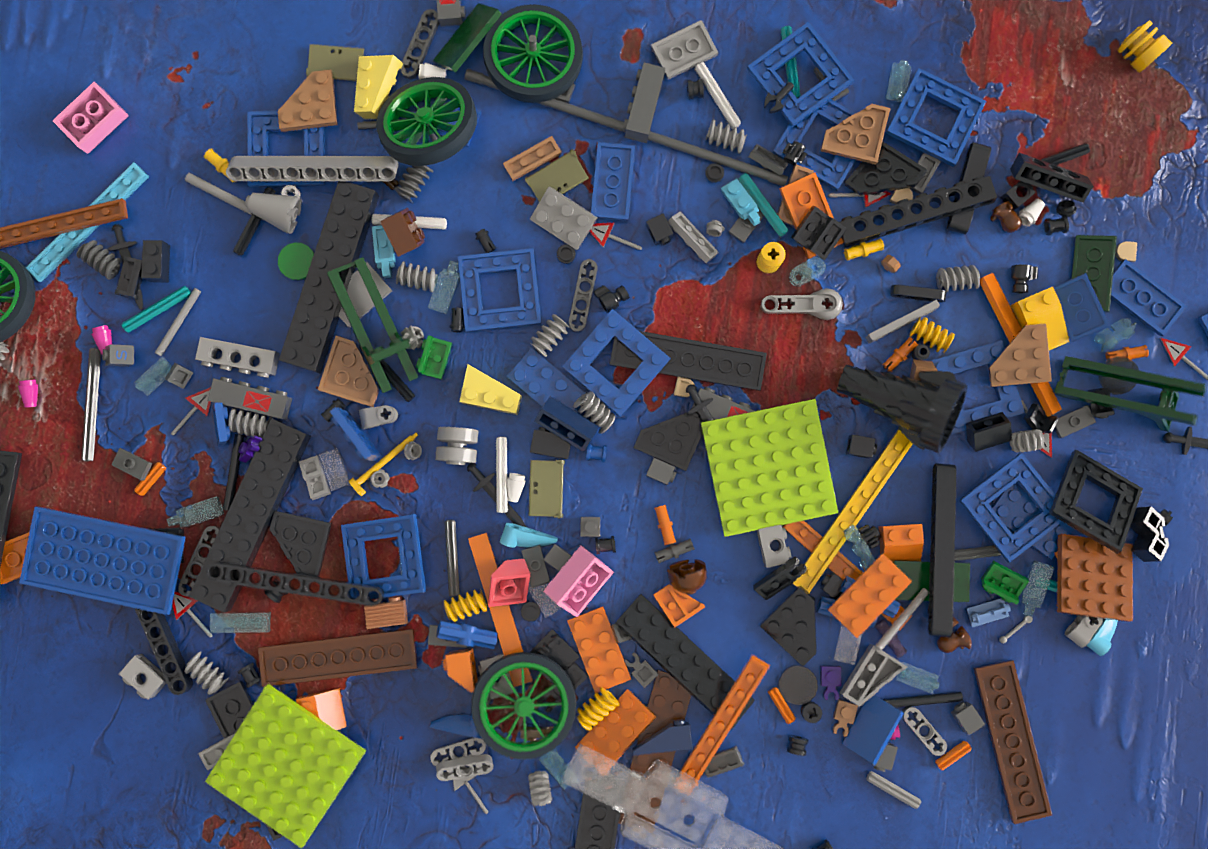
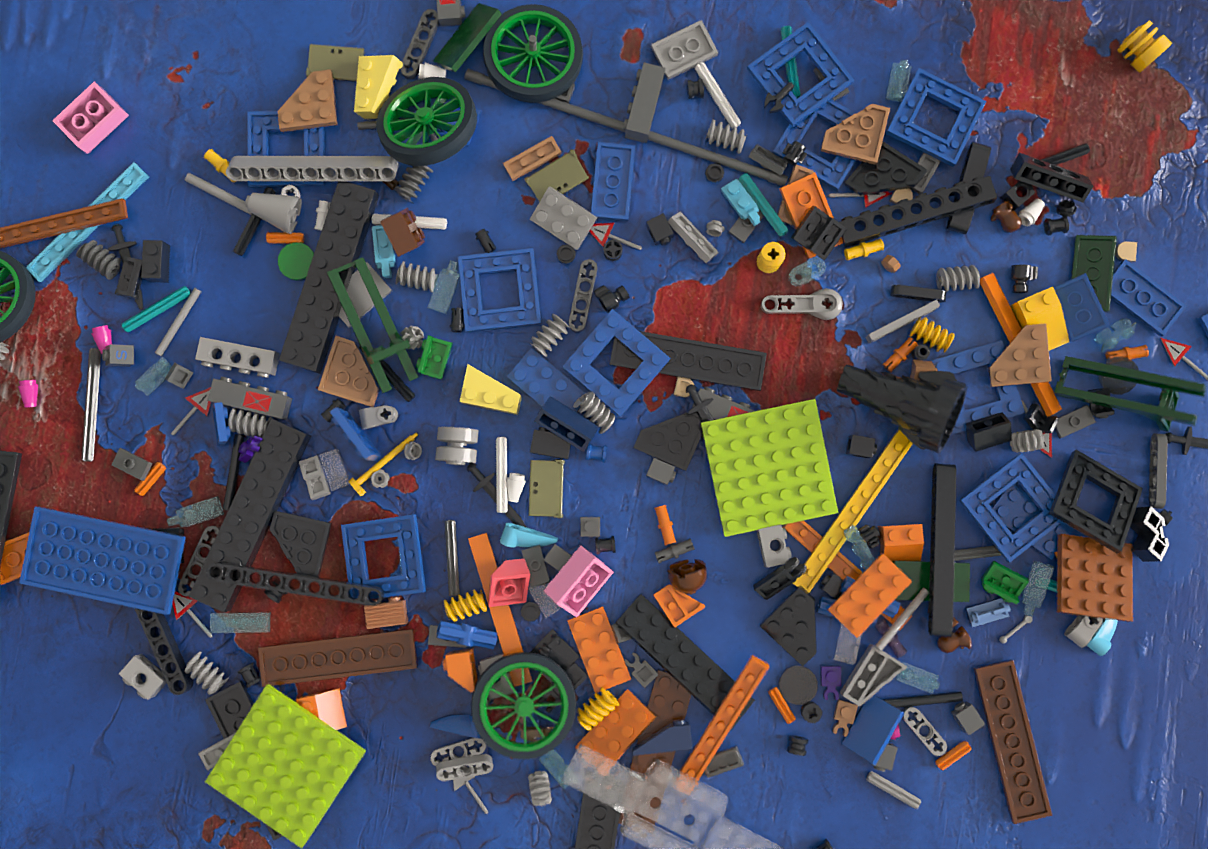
(282, 237): none -> orange axle
(322, 212): none -> white pin
(613, 246): none -> black wheel
(1158, 470): none -> dark grey beam

